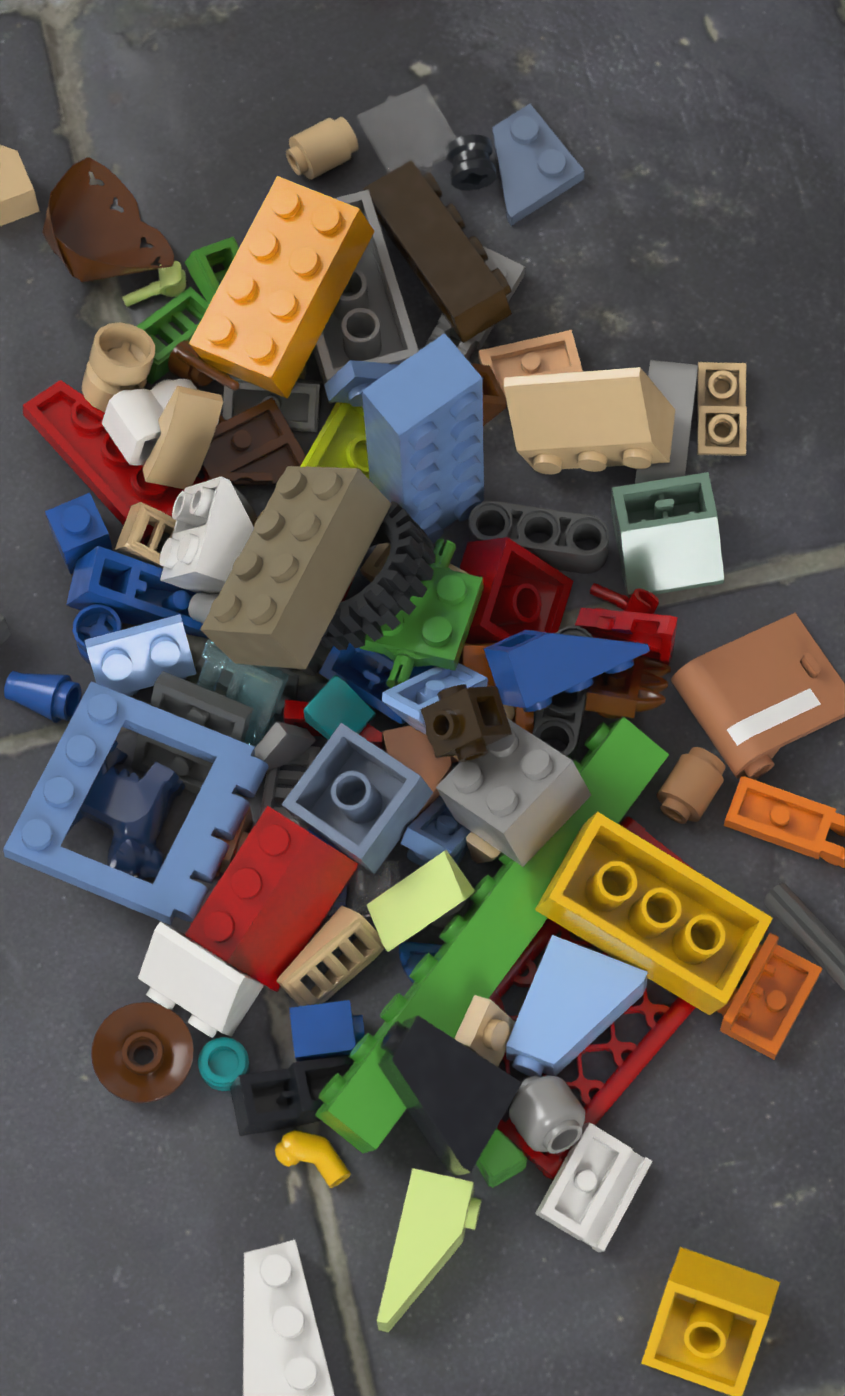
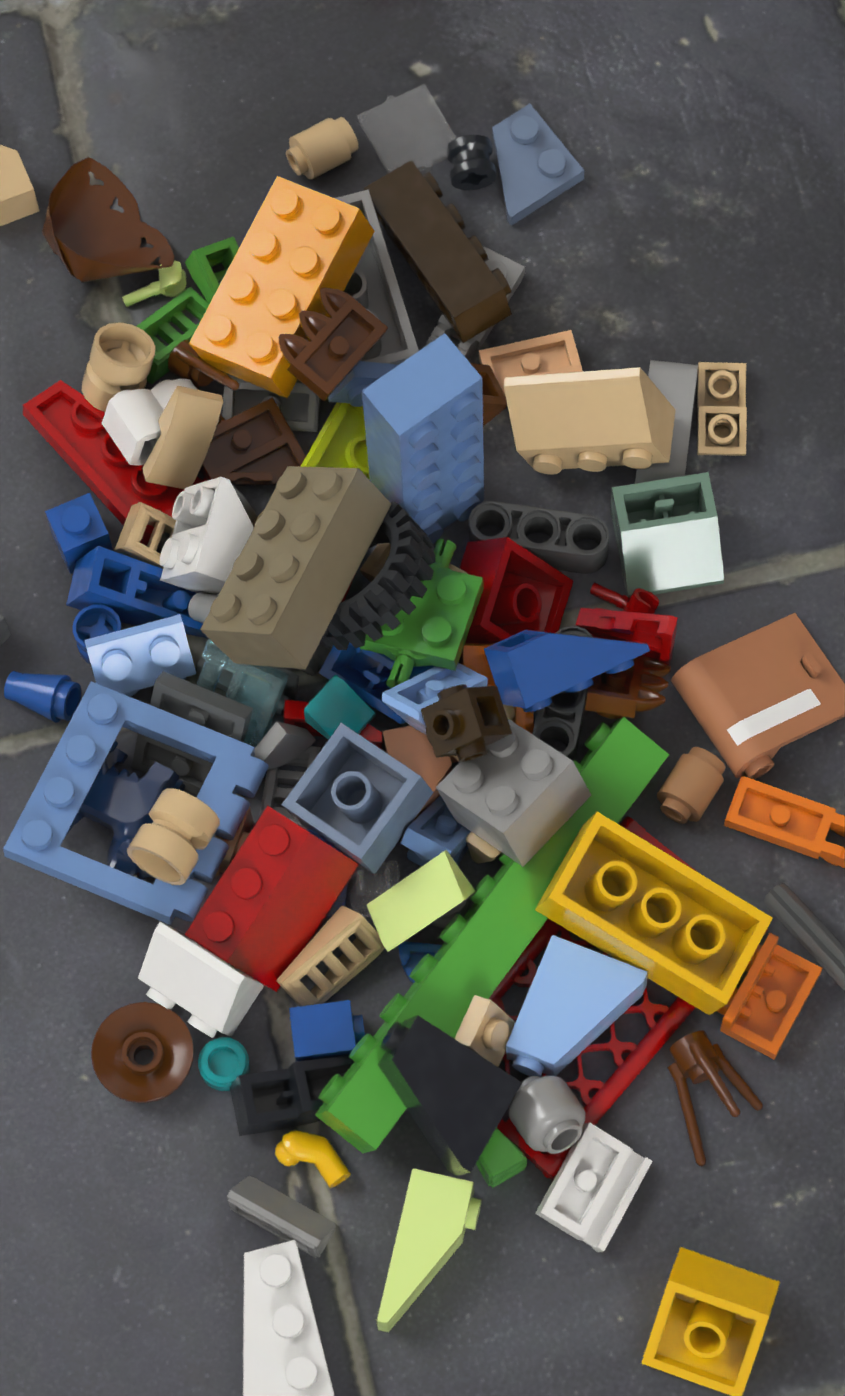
(170, 843): none -> tan wheel
(281, 1215): none -> light grey slope
(334, 343): none -> reddish brown plate
(701, 1061): none -> reddish brown plant

